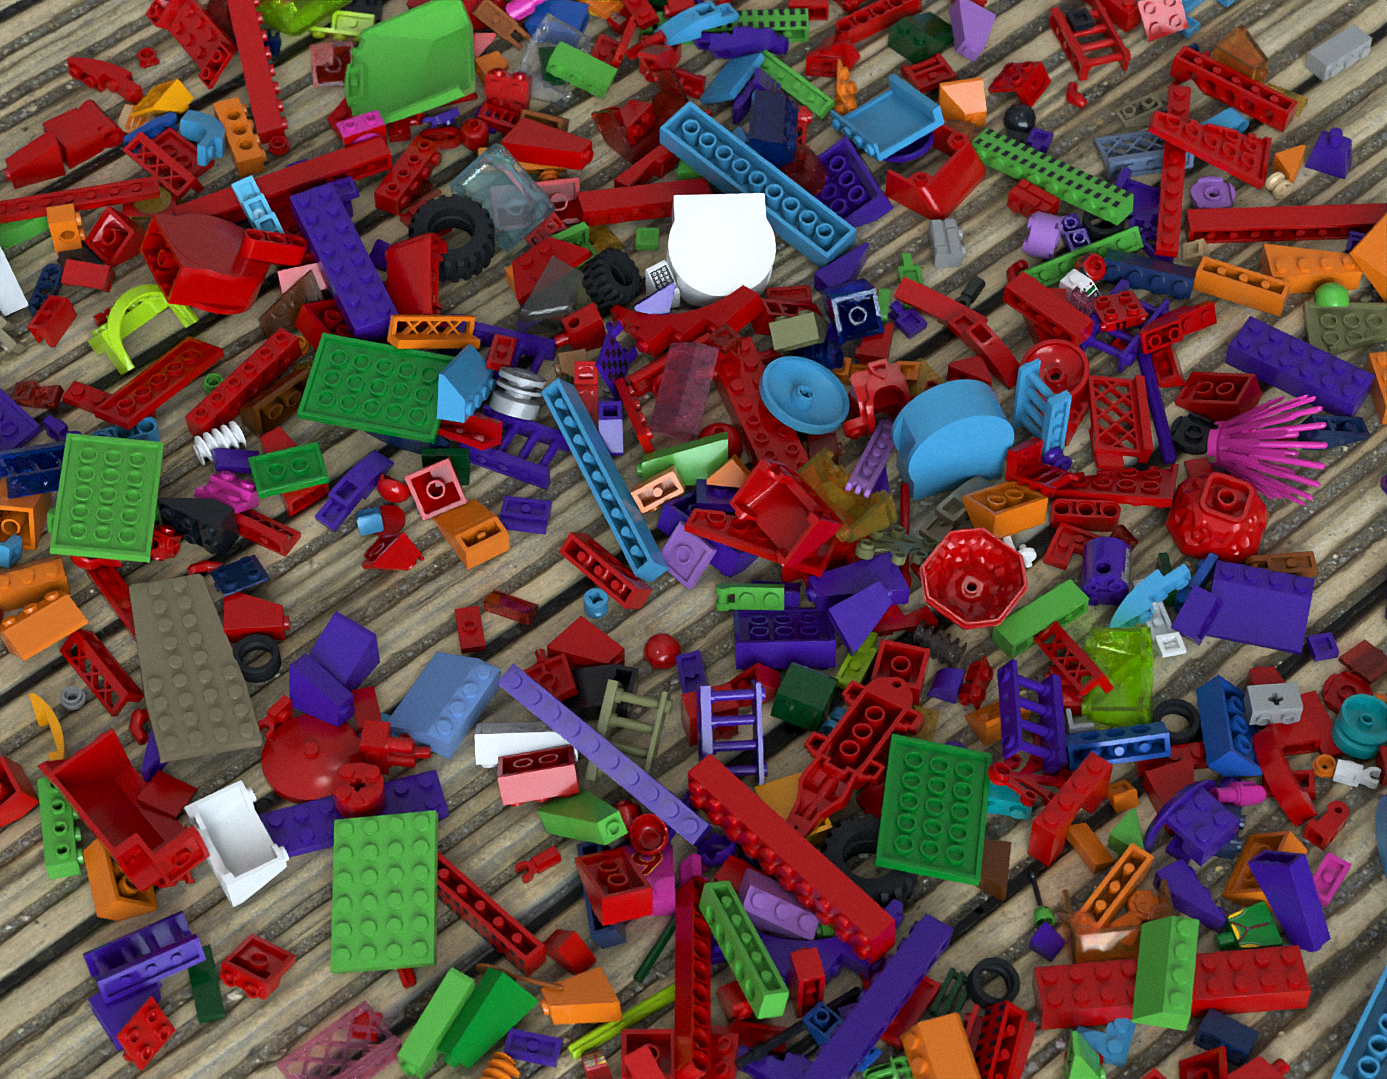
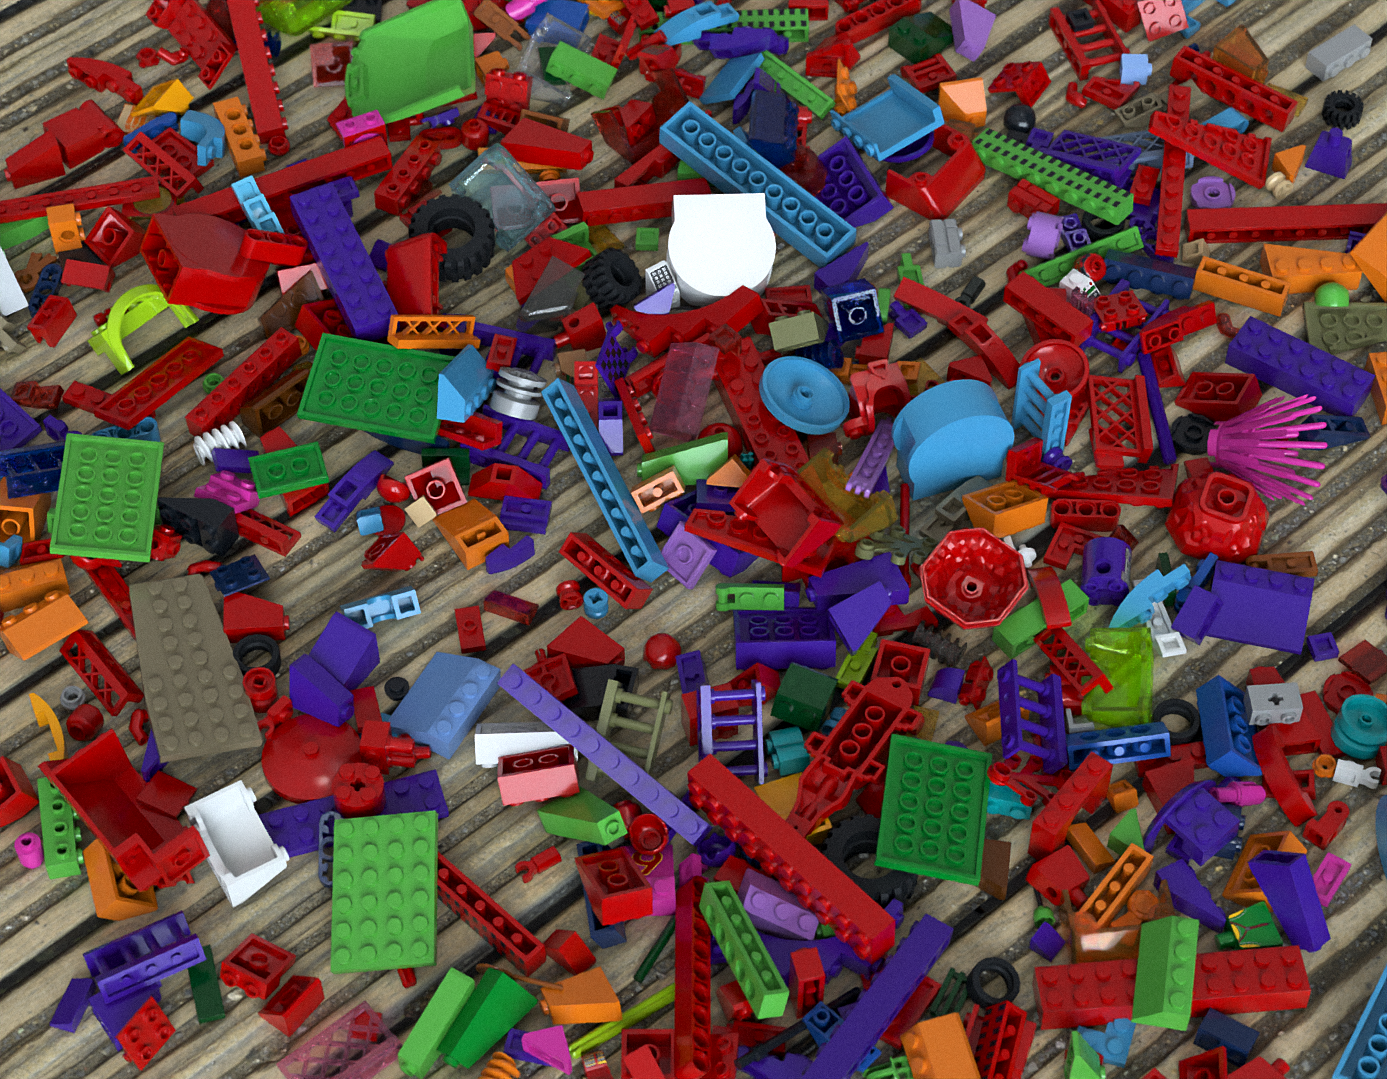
(29, 277): none -> dark orange piece
(29, 850): none -> dark pink brick
(37, 552): none -> red slope
(73, 1004): none -> dark purple slope
(84, 722): none -> red head
(173, 58): none -> red arm
(261, 688): none -> red wheel
(293, 1003): none -> red slope
(324, 830): none -> dark blue beam
(389, 605): none -> dark azure arch
(396, 688): none -> black plate
(421, 511): none -> tan slope
(503, 480): none -> red slope
(505, 558): none -> dark purple slope
(550, 1047): none -> dark pink slope
(569, 595): none -> red wheel
(747, 460): none -> teal piece
(787, 750): none -> teal brick
(1051, 596): none -> red slope
(1057, 873): none -> red torso
(1104, 169): none -> dark purple fence
(1110, 91): none -> red wing
(1134, 68): none -> light blue brick
(1144, 184): none -> red plate
(1225, 325): none -> clear red arm
(1344, 101): none -> black tyre

